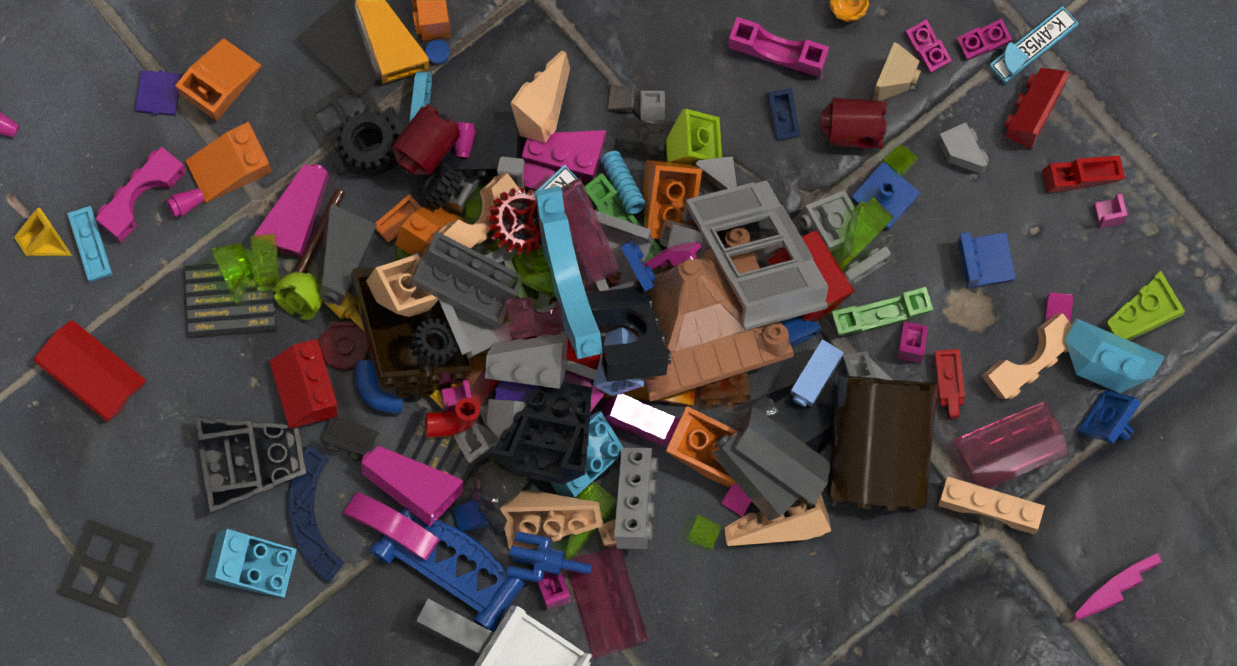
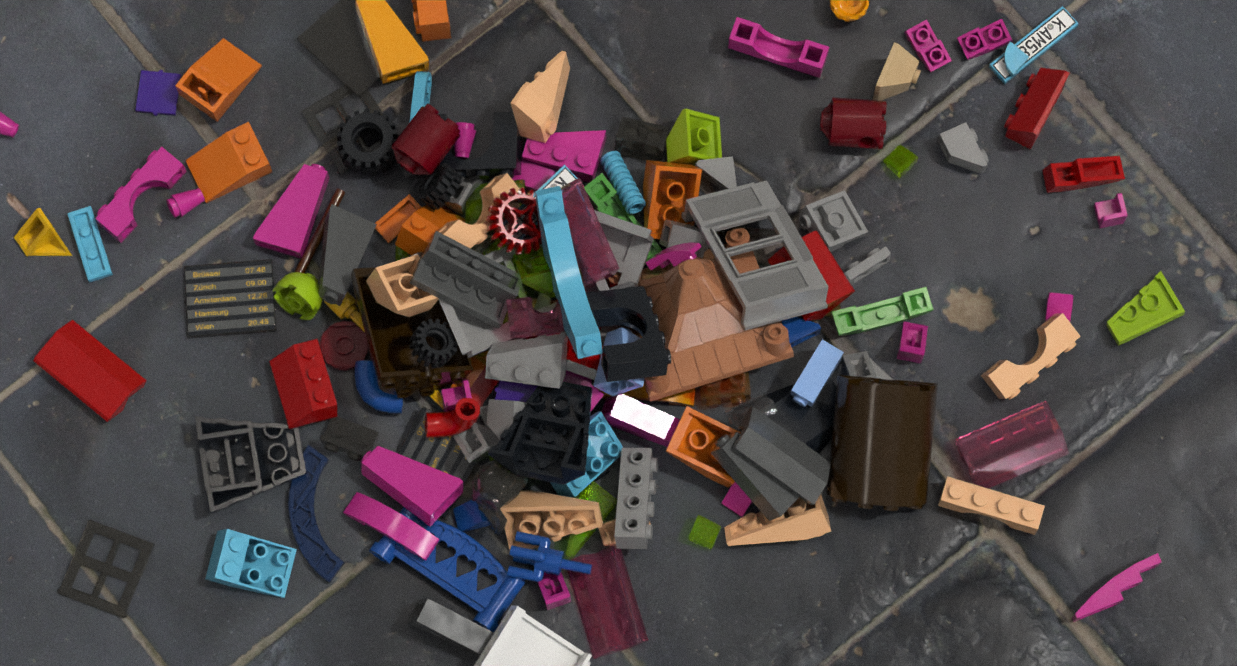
(235, 268): clear neon green slope -> none
(265, 261): clear neon green brick -> none
(438, 52): blue tile -> none
(514, 168): light grey slope -> none
(621, 98): flat silver slope -> none
(634, 256): blue wing -> none
(652, 105): light grey slope -> none
(783, 113): dark blue slope -> none
(862, 228): clear neon green slope -> none
(889, 190): blue tile -> none
(950, 380): red hinge -> none
(986, 259): blue bracket -> none
(1109, 358): medium azure wedge -> none
(1110, 417): blue tile -> none

